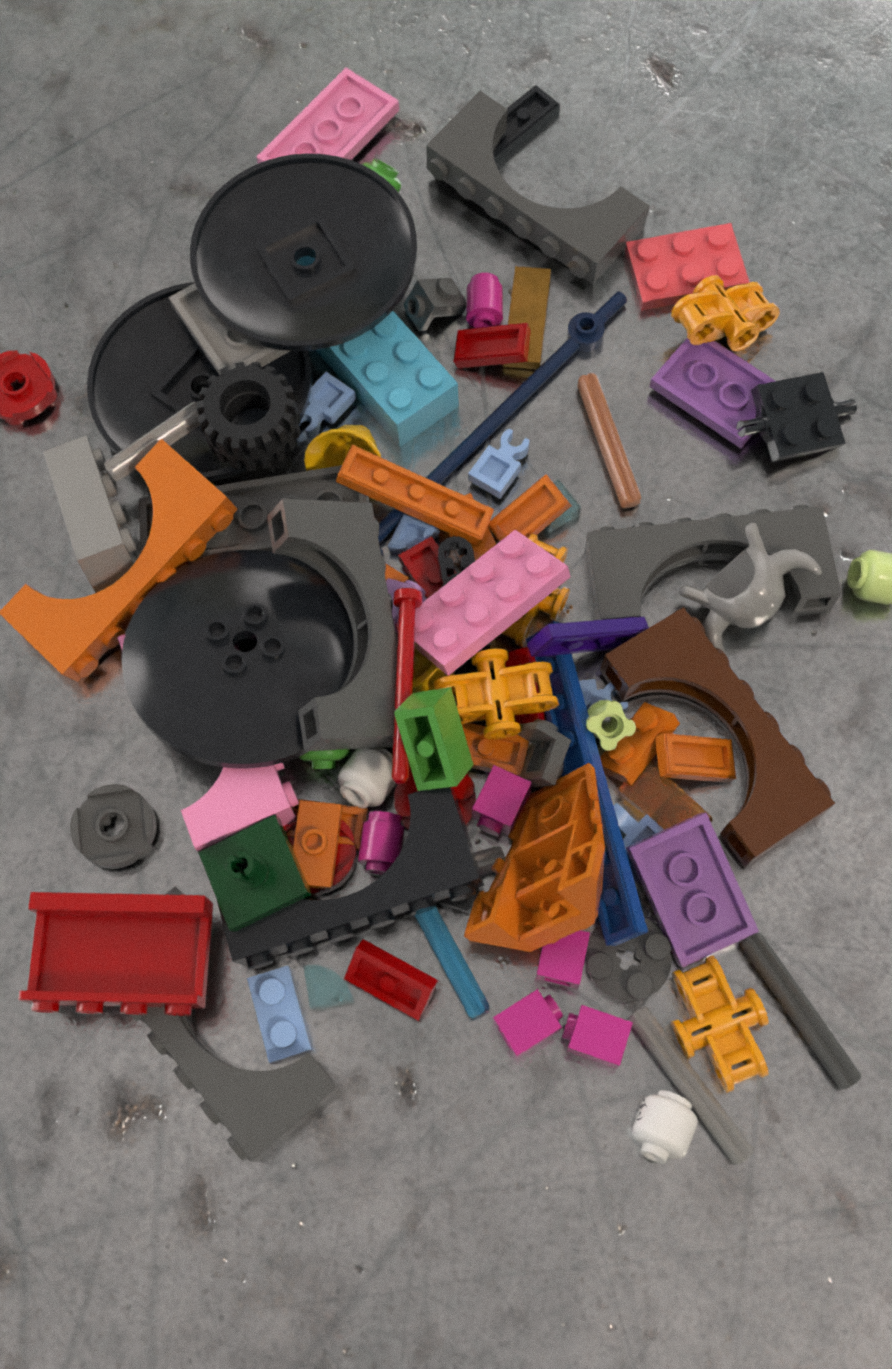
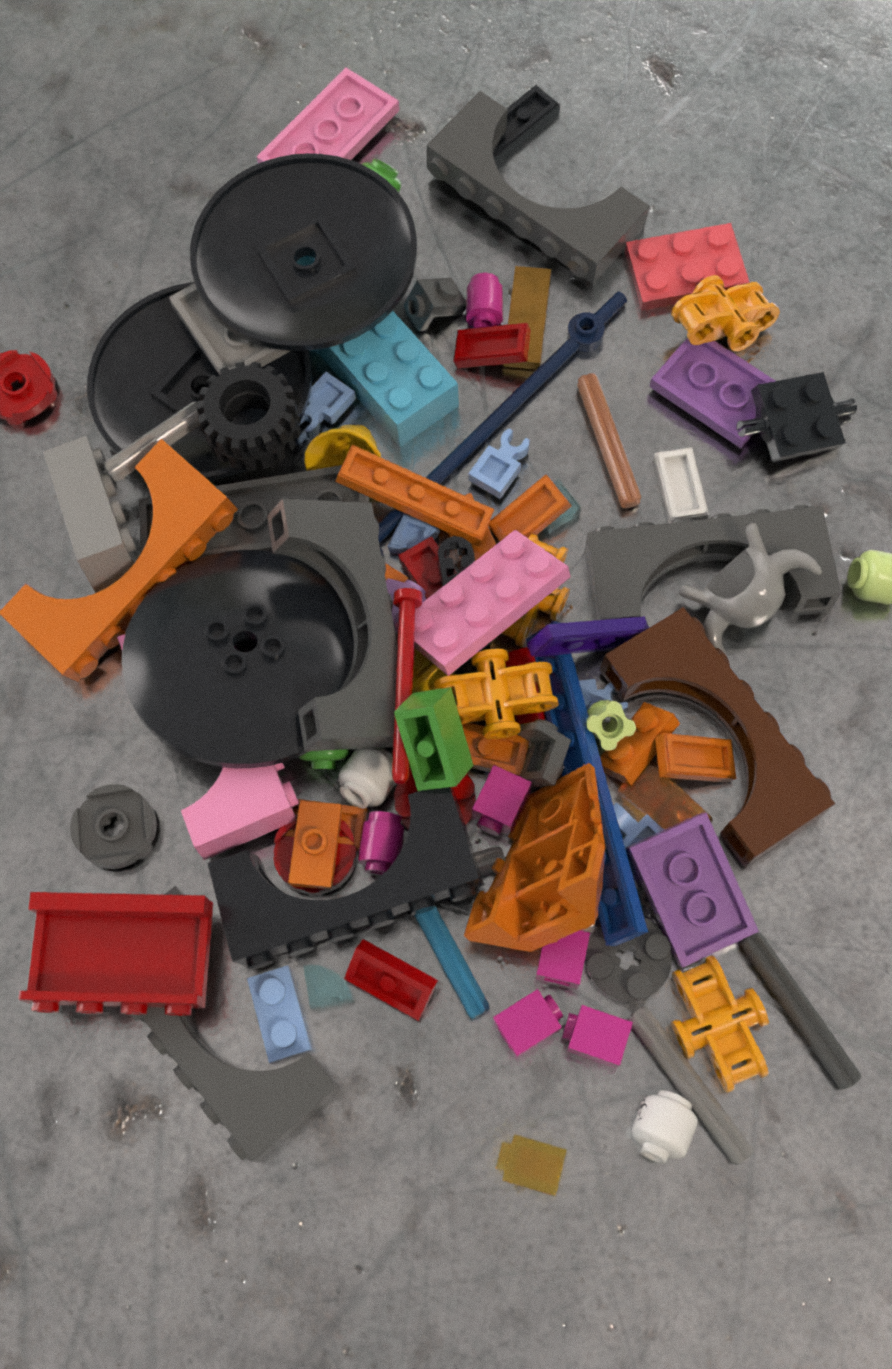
(254, 873): dark green tile -> none
(531, 1164): none -> clear yellow brick
(680, 484): none -> white tile

